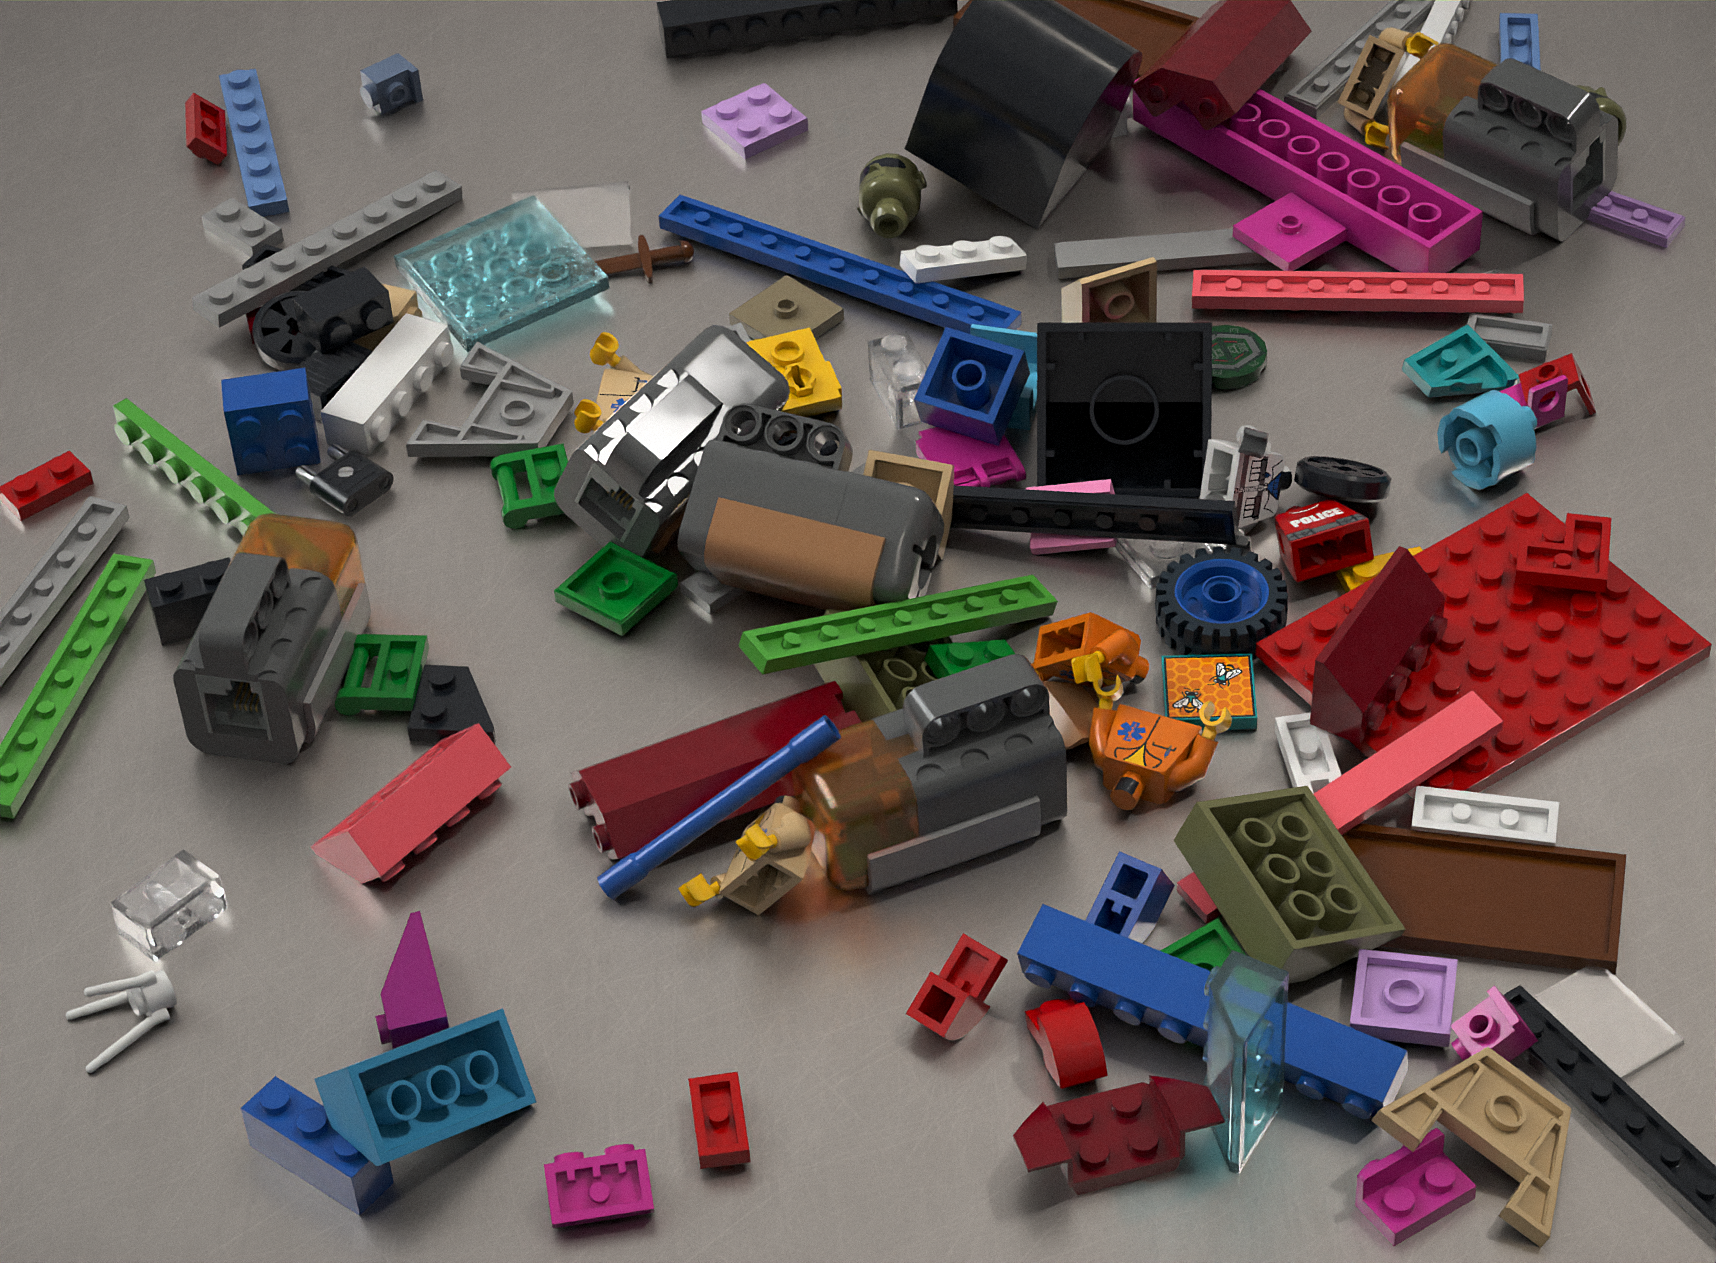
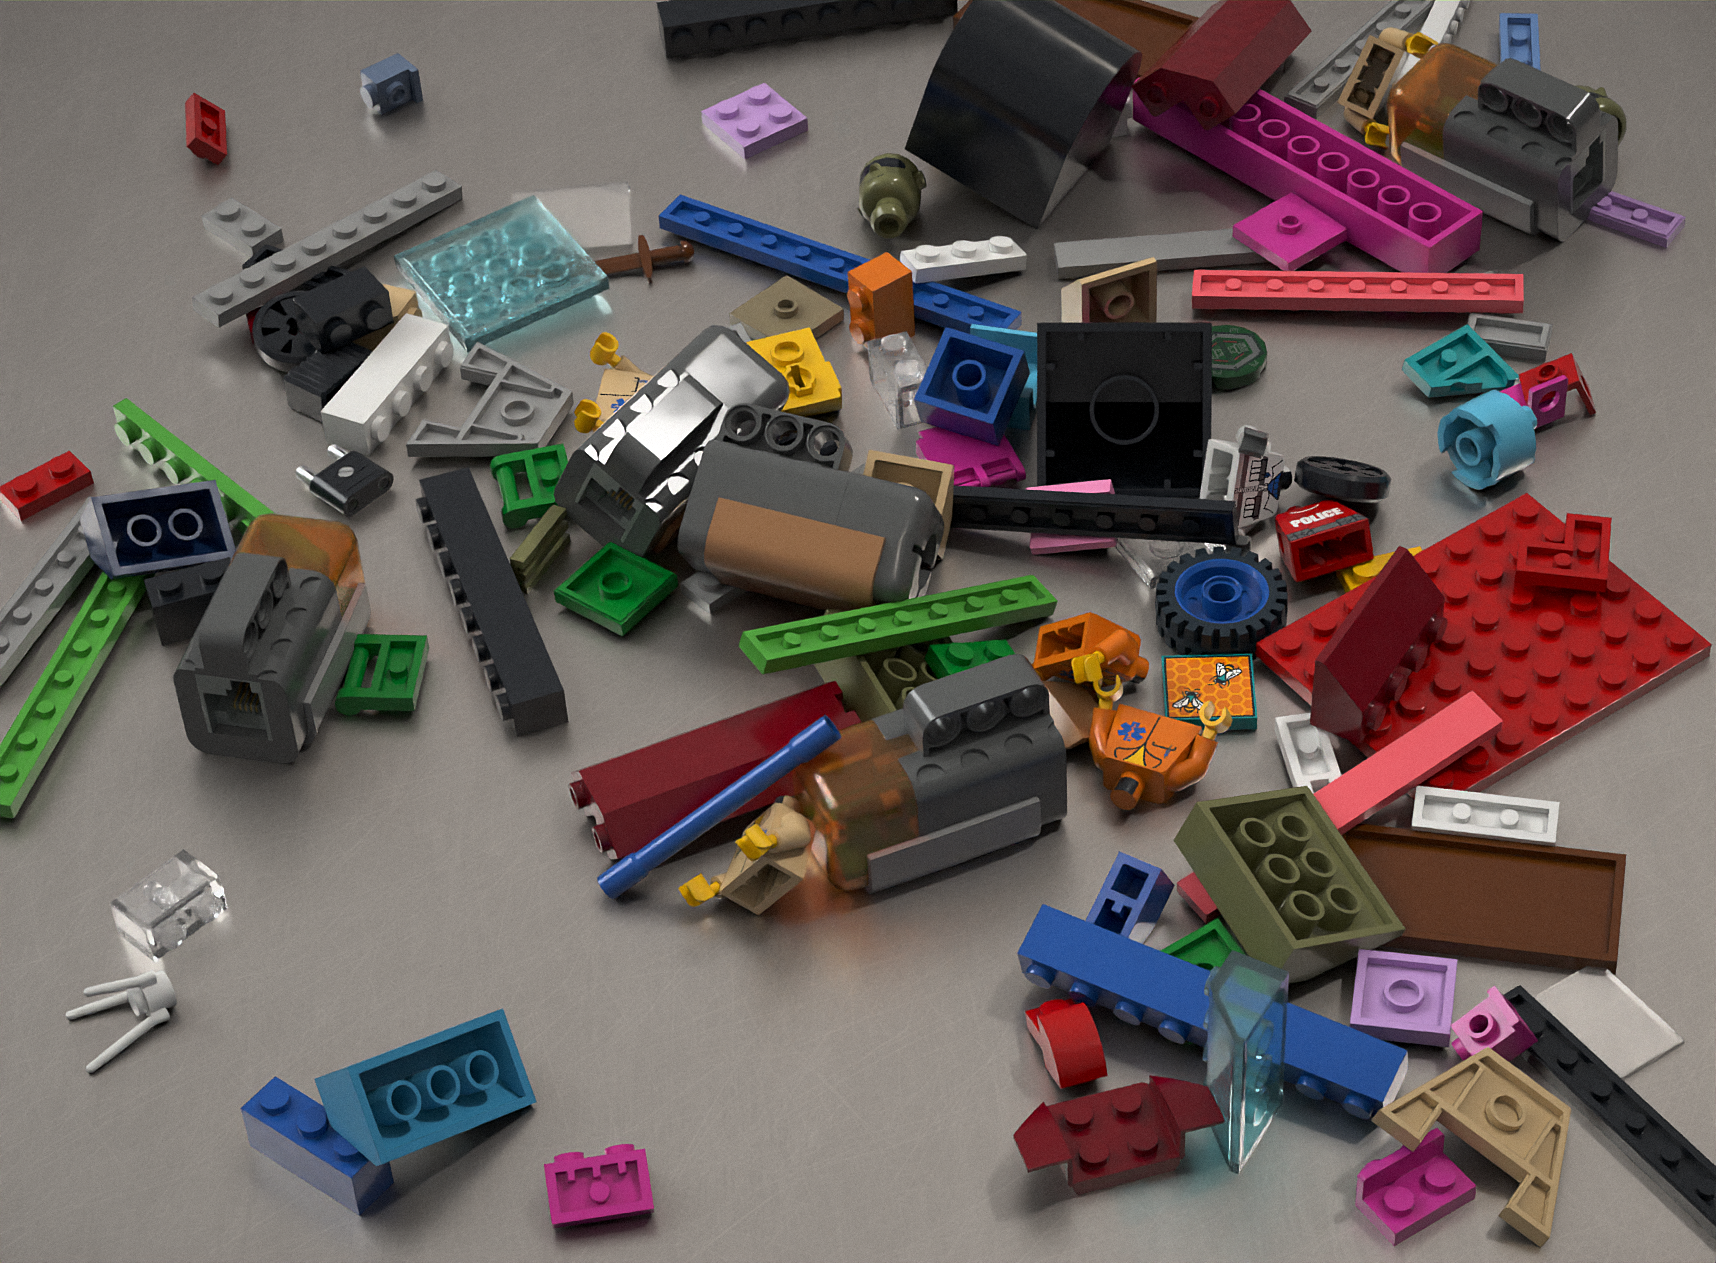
(157, 529): none -> dark blue slope
(253, 143): medium blue plate -> none
(270, 421): blue brick -> none
(411, 991): magenta slope -> none
(414, 806): coral slope -> none
(447, 704): black wing -> none
(491, 602): none -> black brick
(540, 548): none -> olive tile
(719, 1120): red plate -> none
(880, 299): none -> orange brick
(956, 997): red brick -> none

